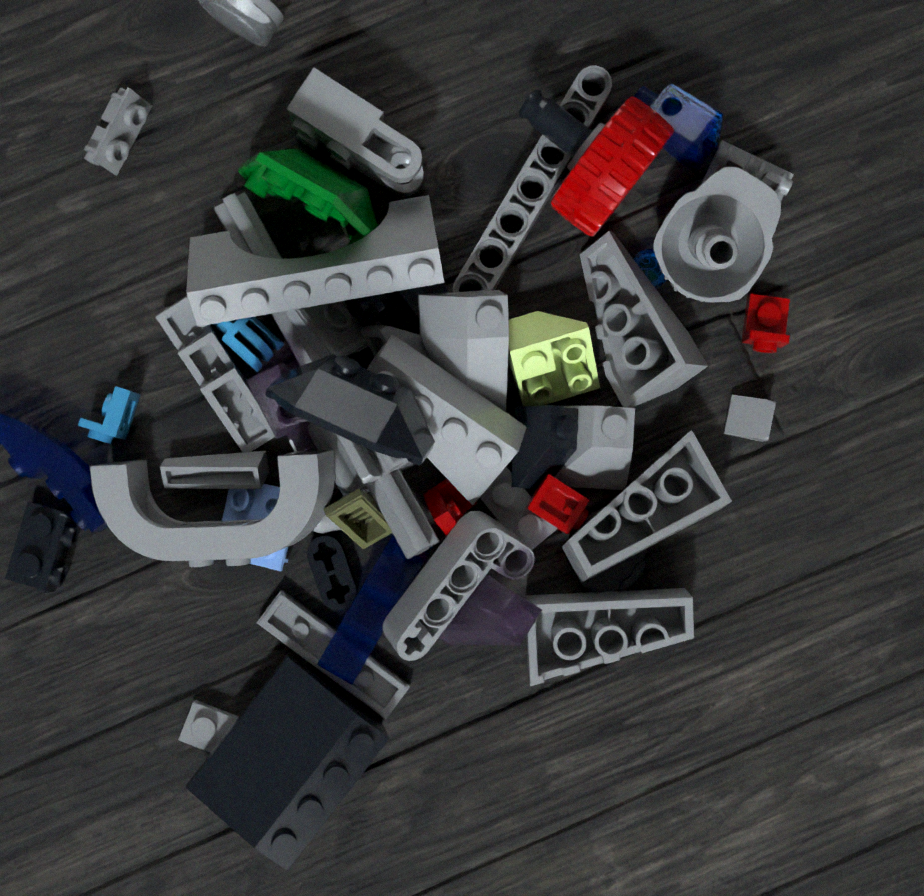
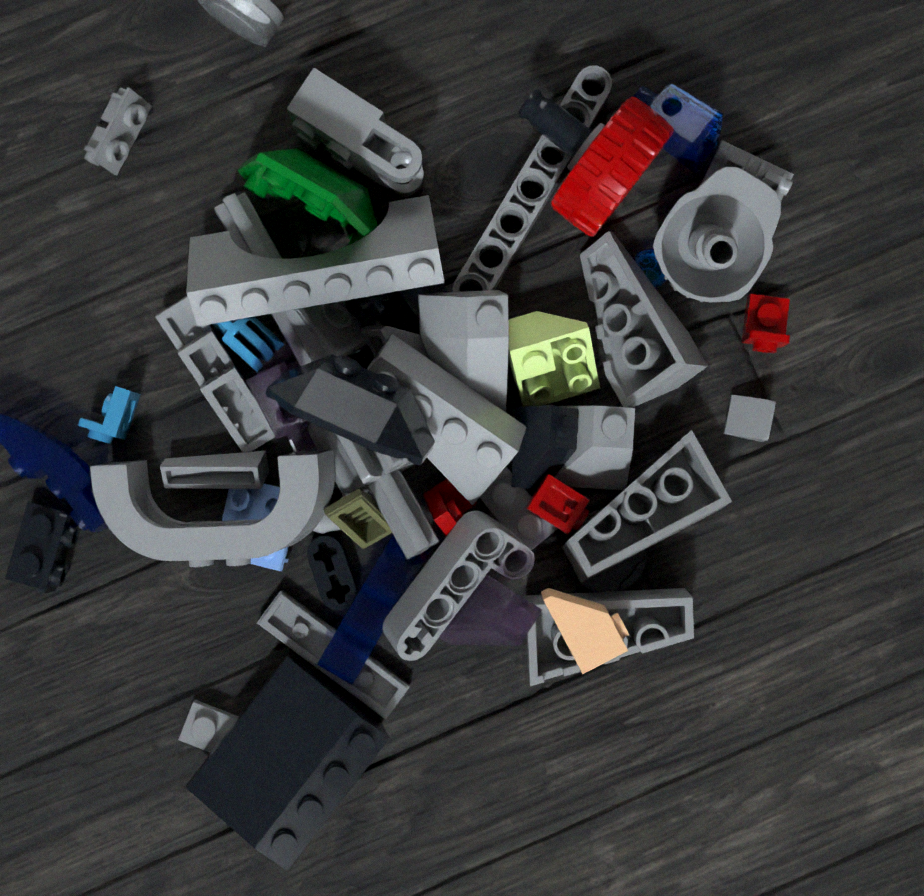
(586, 628): none -> light nougat slope

